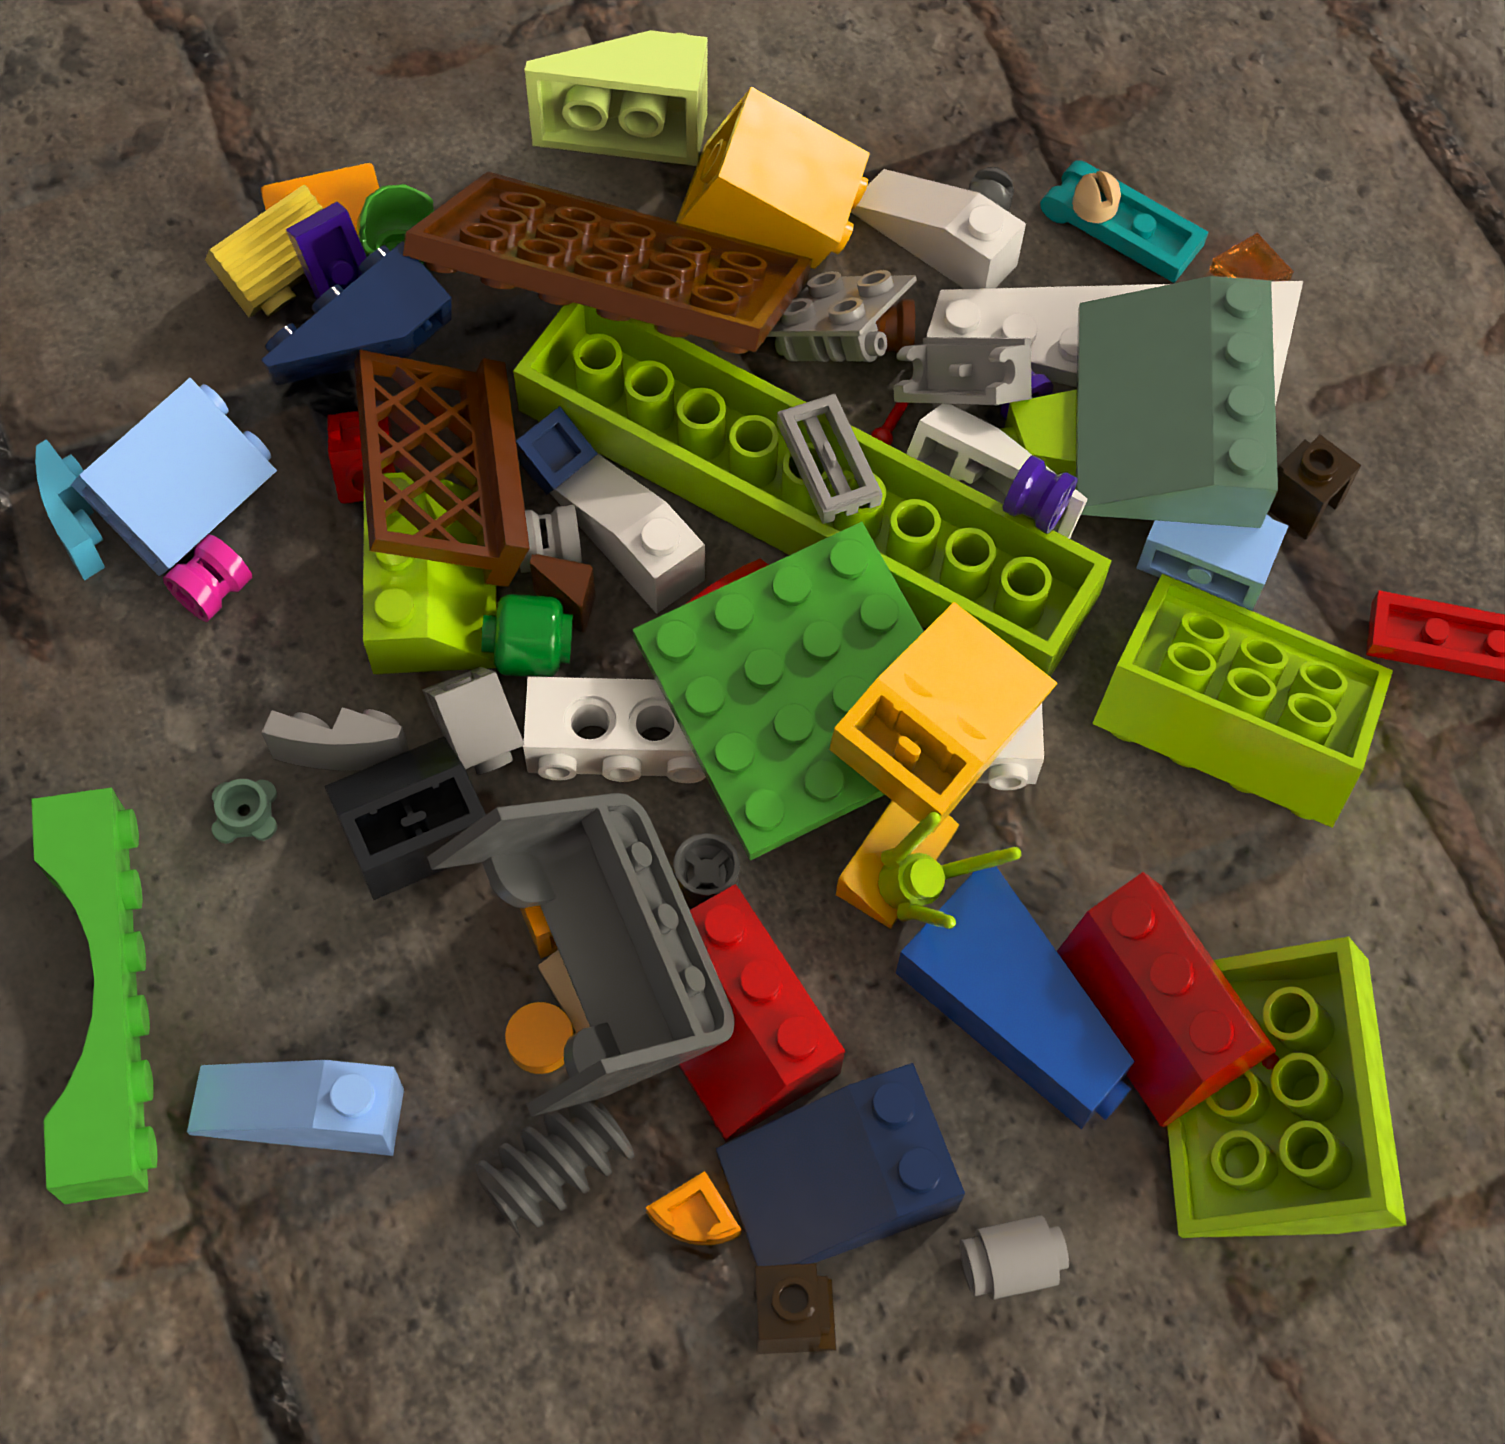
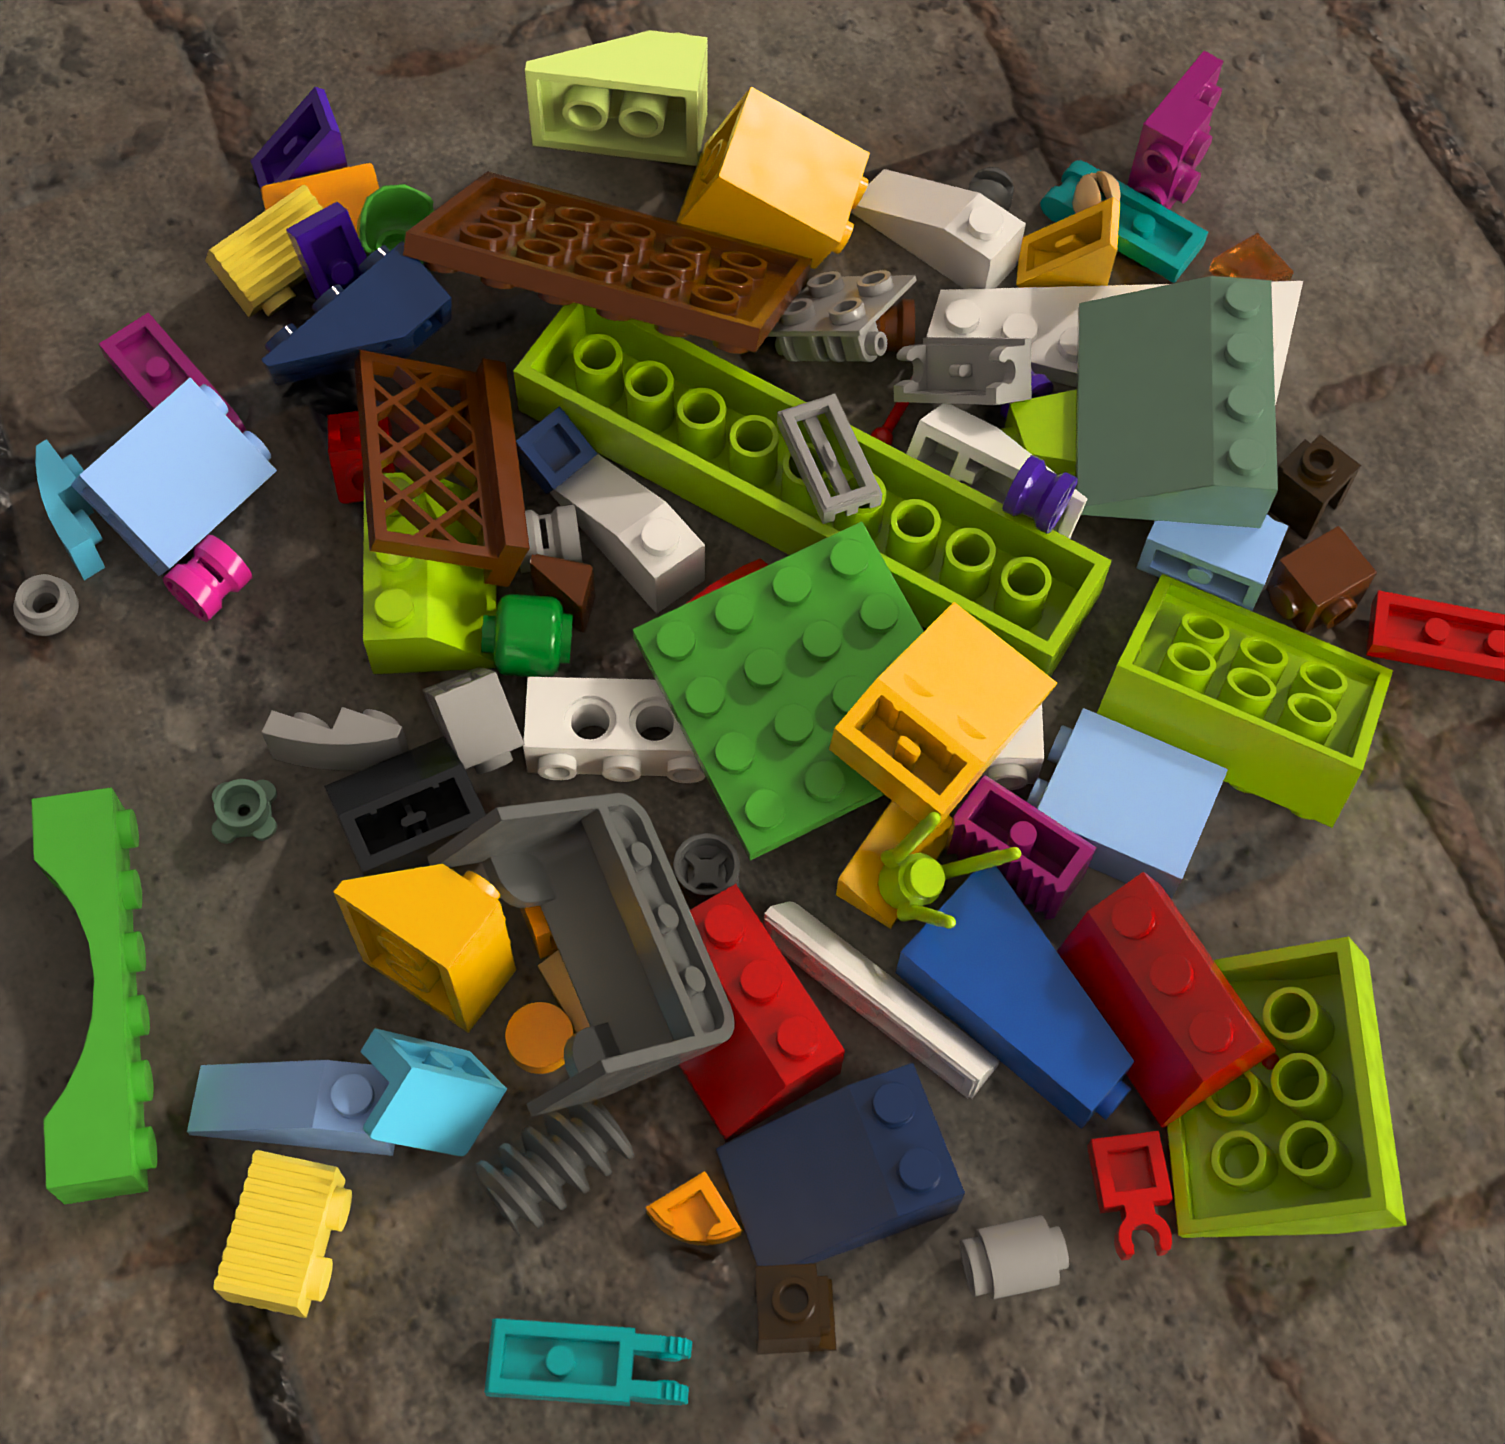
(40, 591): none -> light grey plate
(153, 363): none -> magenta plate
(282, 1234): none -> light yellow brick
(303, 144): none -> dark purple slope
(432, 936): none -> yellow slope
(434, 1094): none -> medium azure panel
(579, 1363): none -> teal hinge
(880, 998): none -> white slope
(1051, 855): none -> magenta brick
(1073, 250): none -> yellow slope
(1129, 798): none -> light blue brick
(1132, 1179): none -> red plate
(1178, 136): none -> magenta plate
(1320, 582): none -> reddish brown brick

